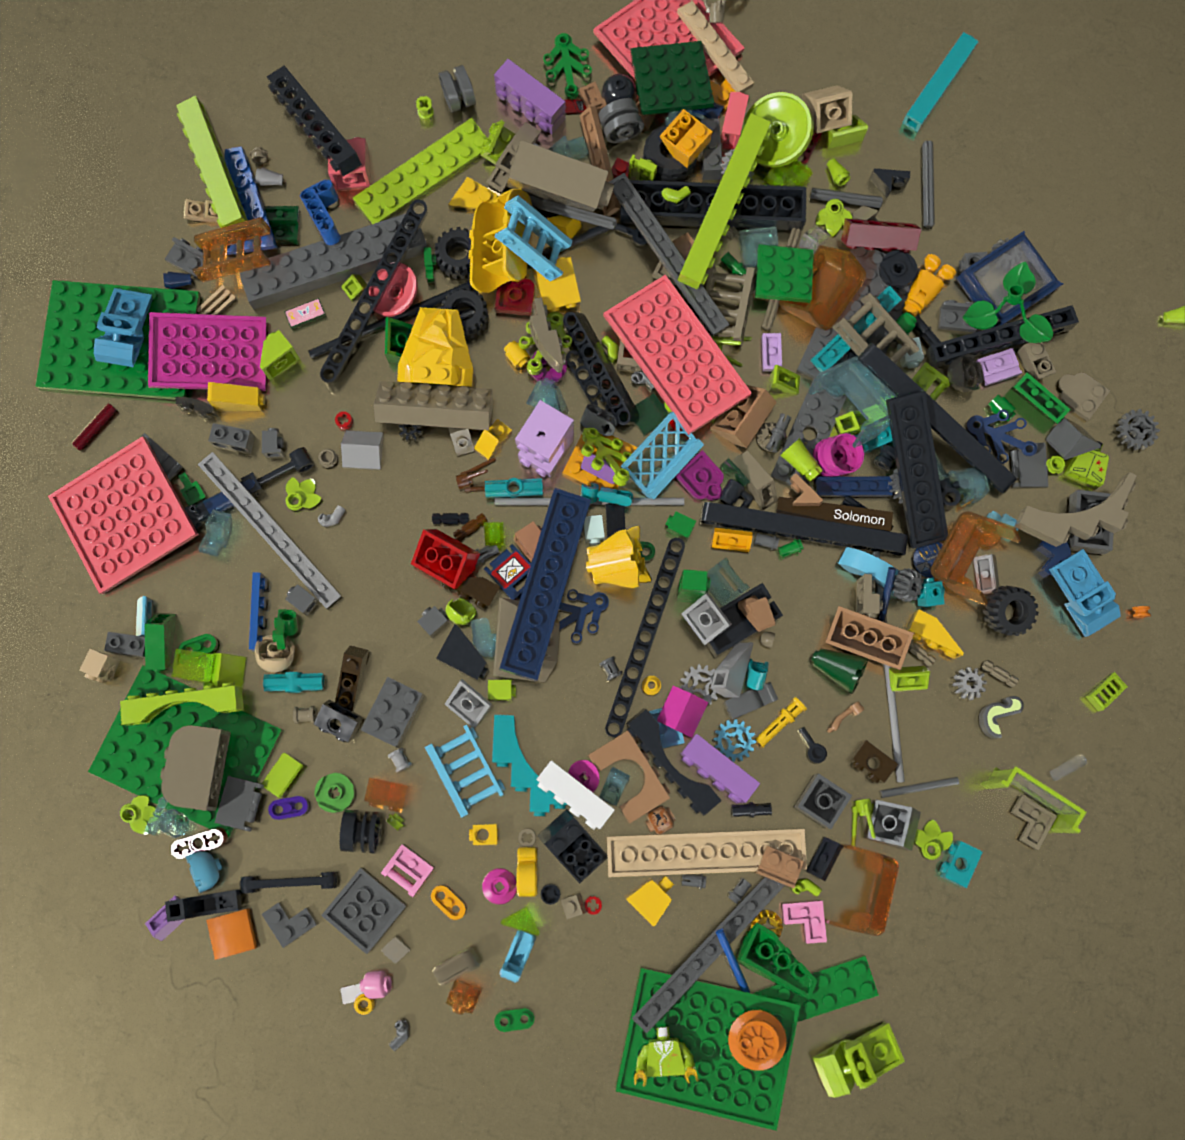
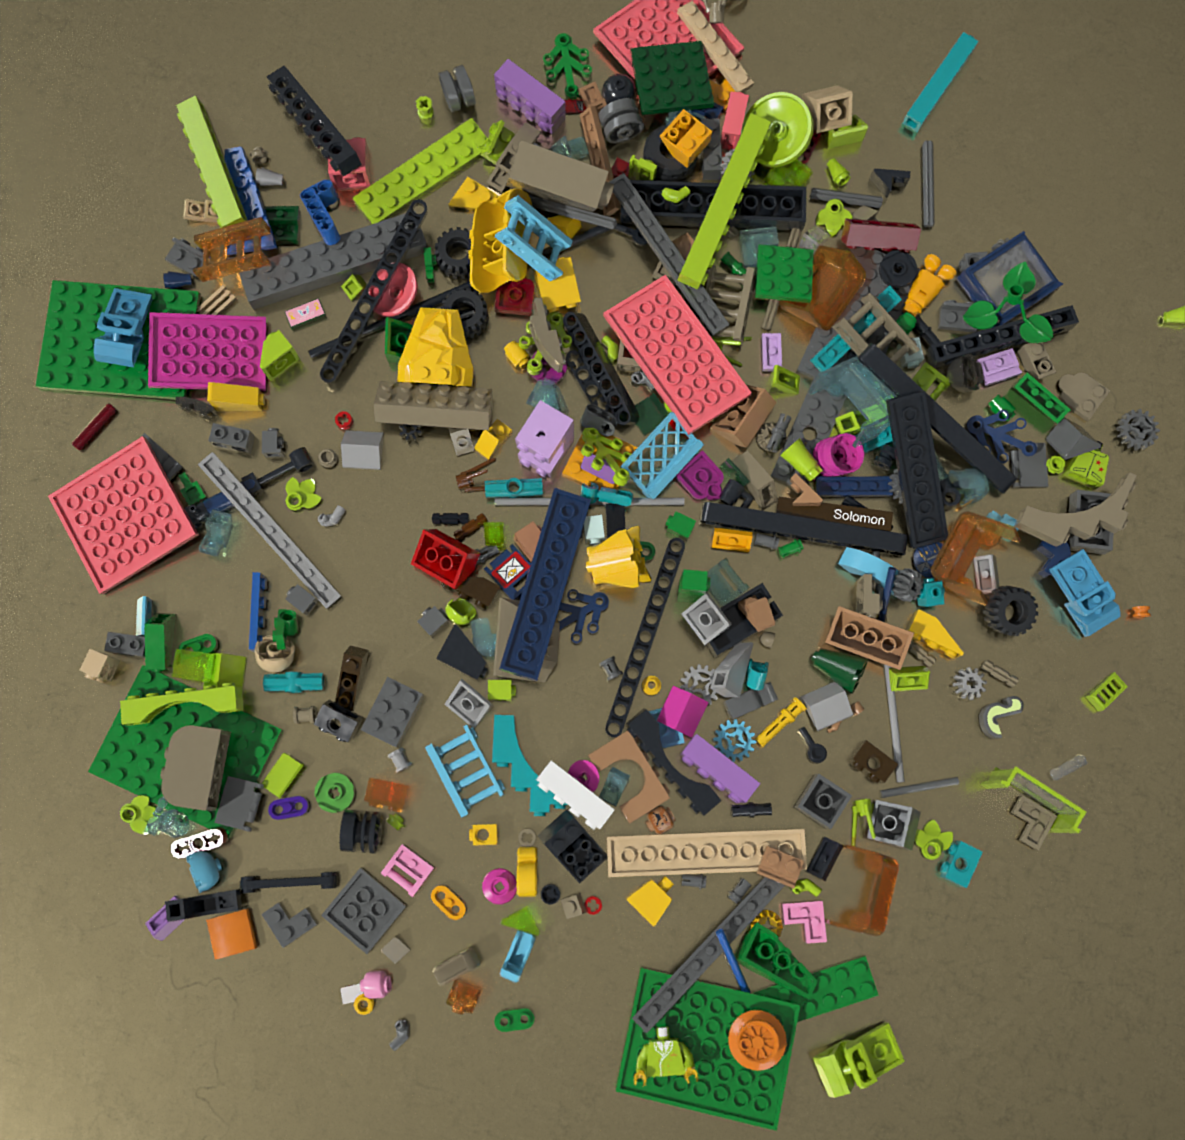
(827, 705): none -> light grey slope

